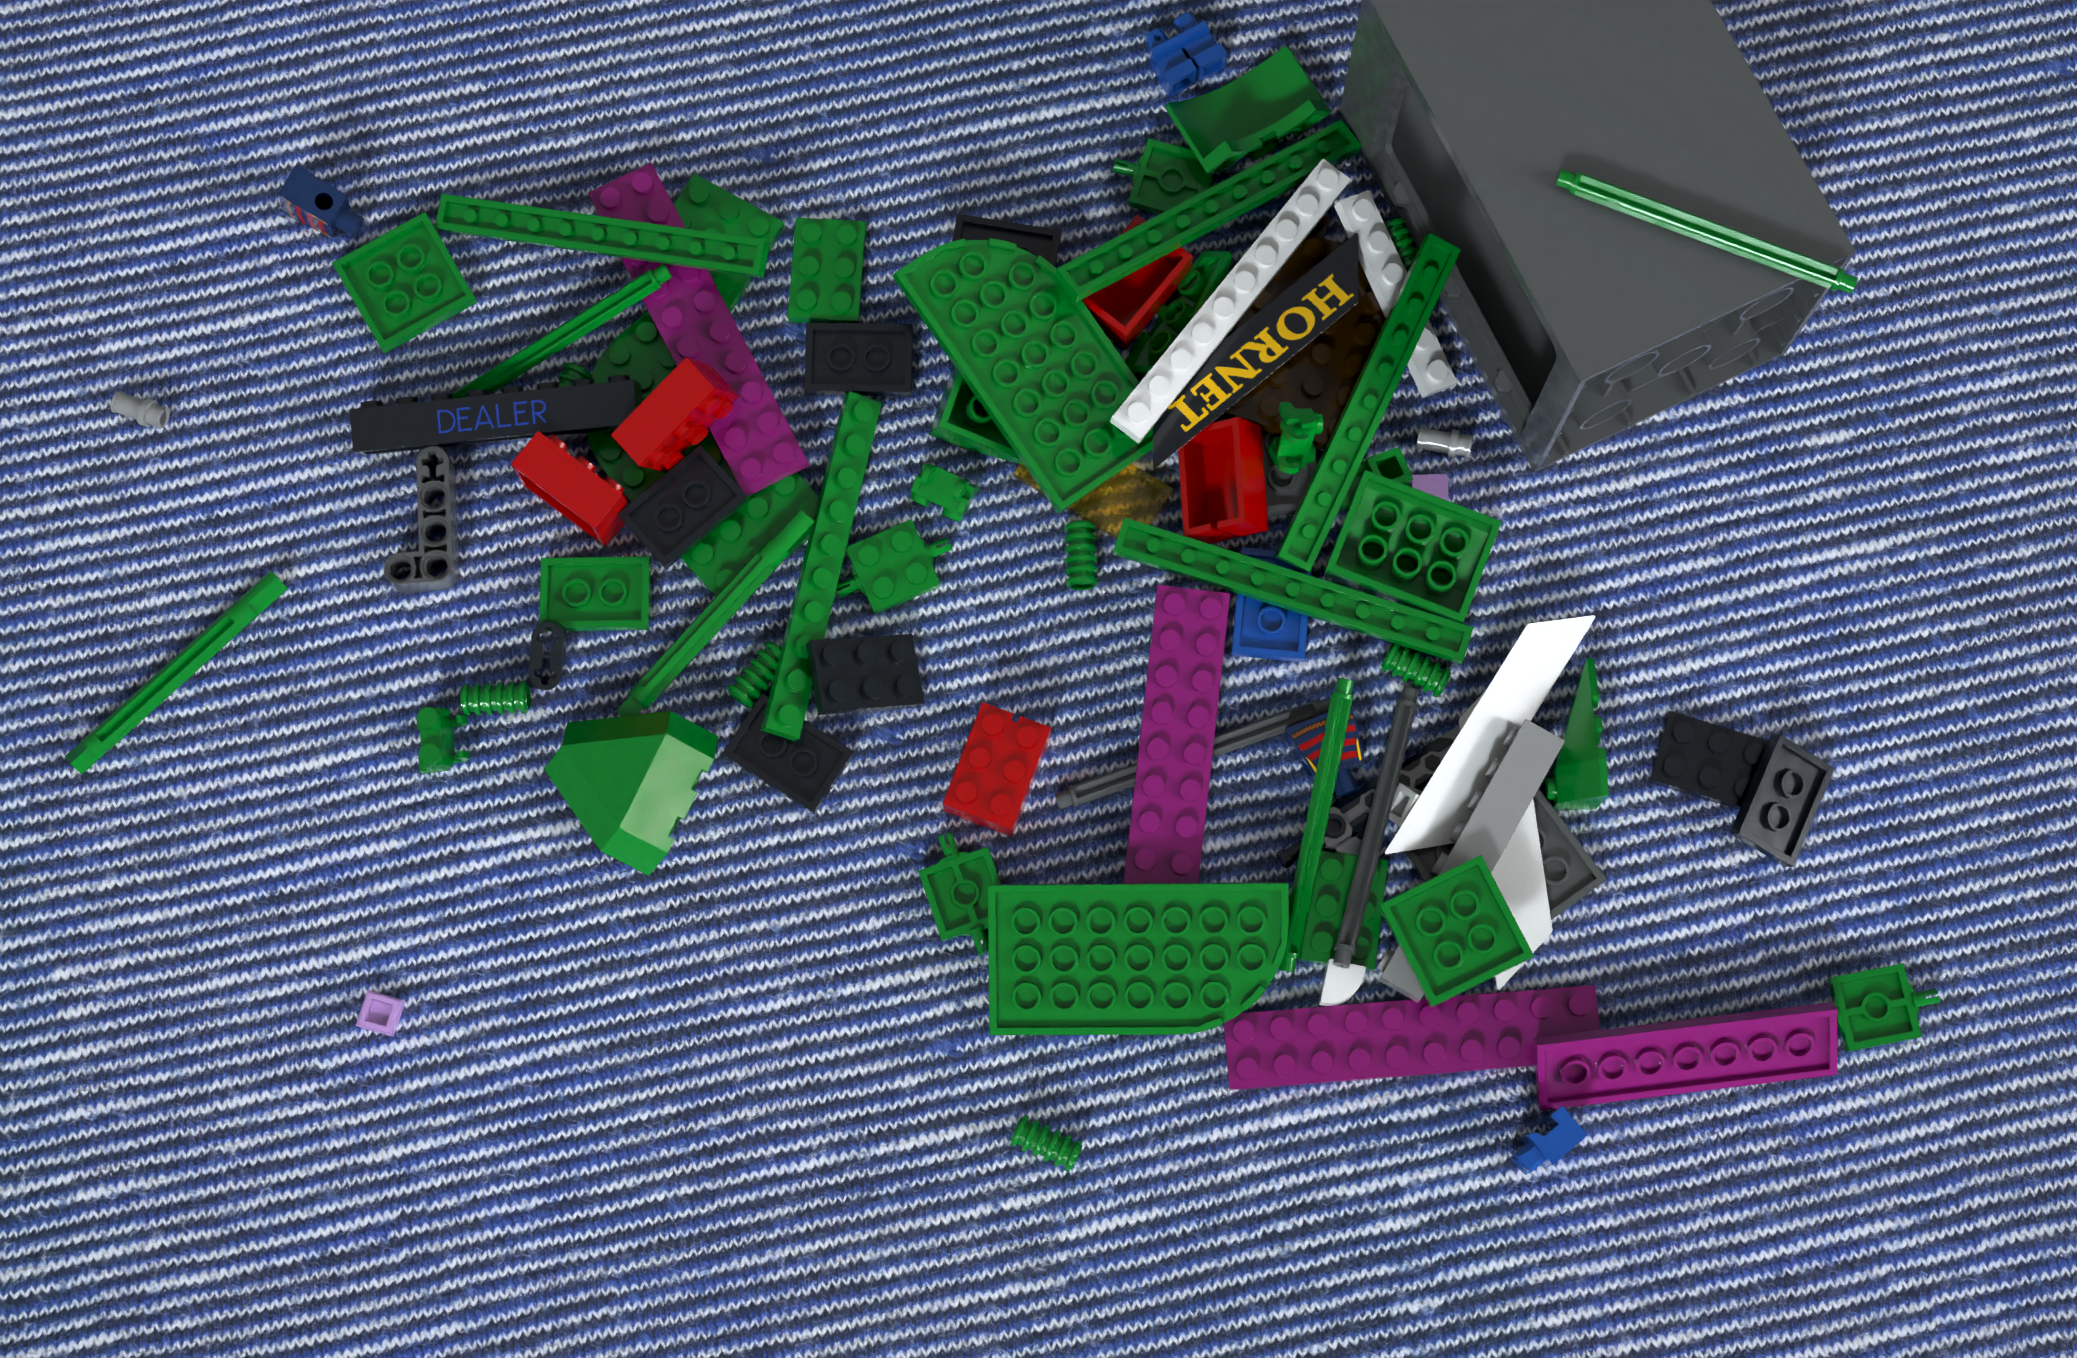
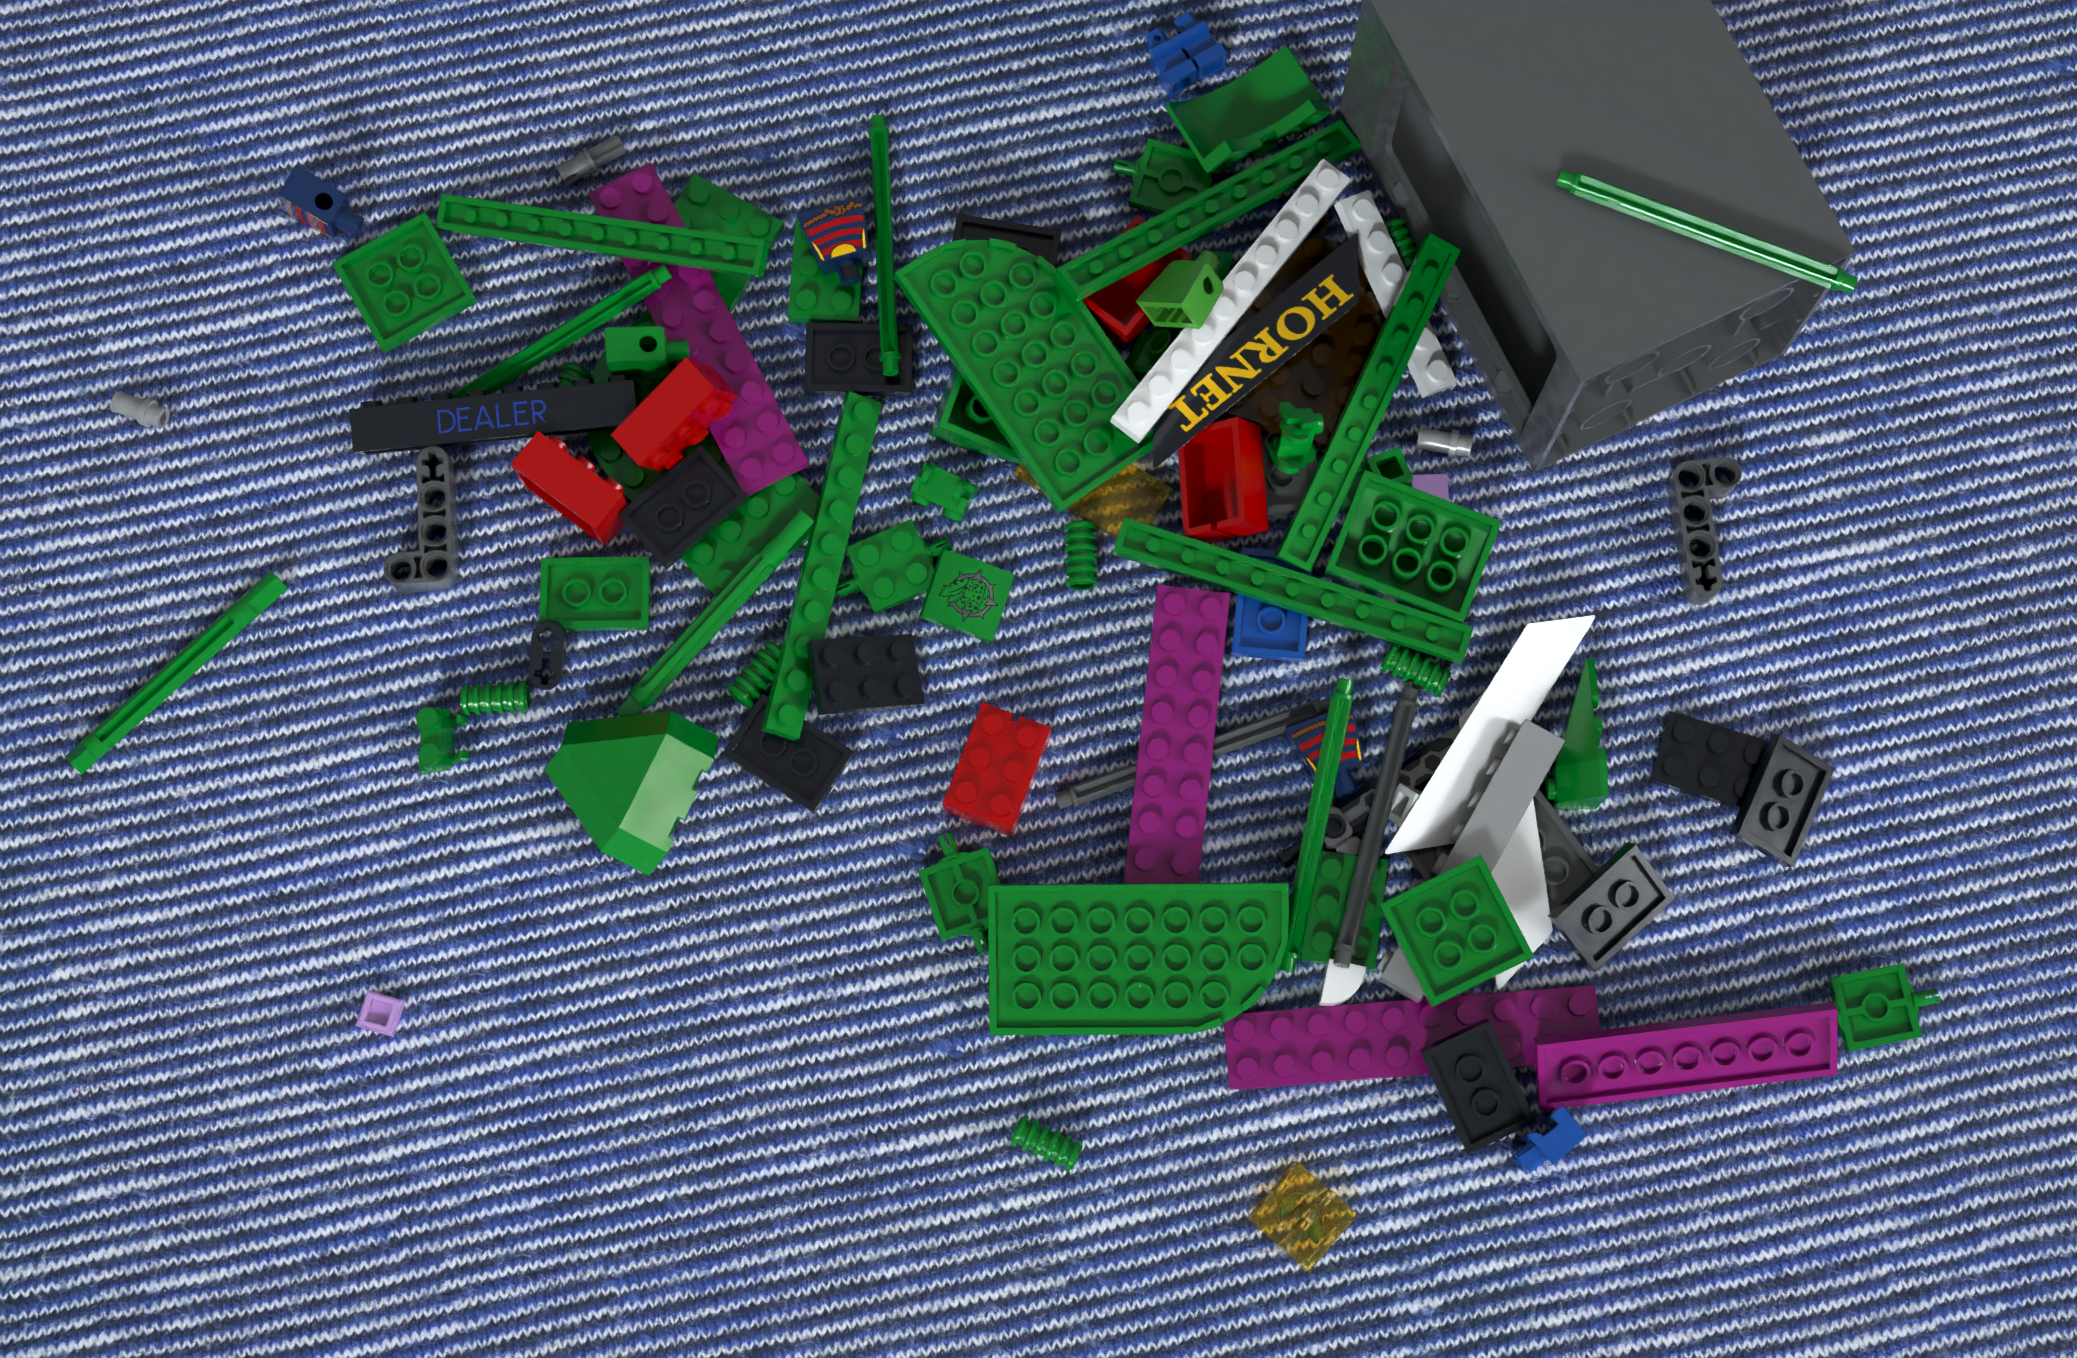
(591, 160): none -> flat silver axle
(642, 352): none -> green torso
(837, 238): none -> torso
(884, 246): none -> green piece
(967, 595): none -> green slope
(1183, 293): none -> bright green torso
(1302, 1216): none -> clear yellow slope
(1477, 1085): none -> black plate
(1611, 906): none -> black plate
(1703, 531): none -> dark grey beam

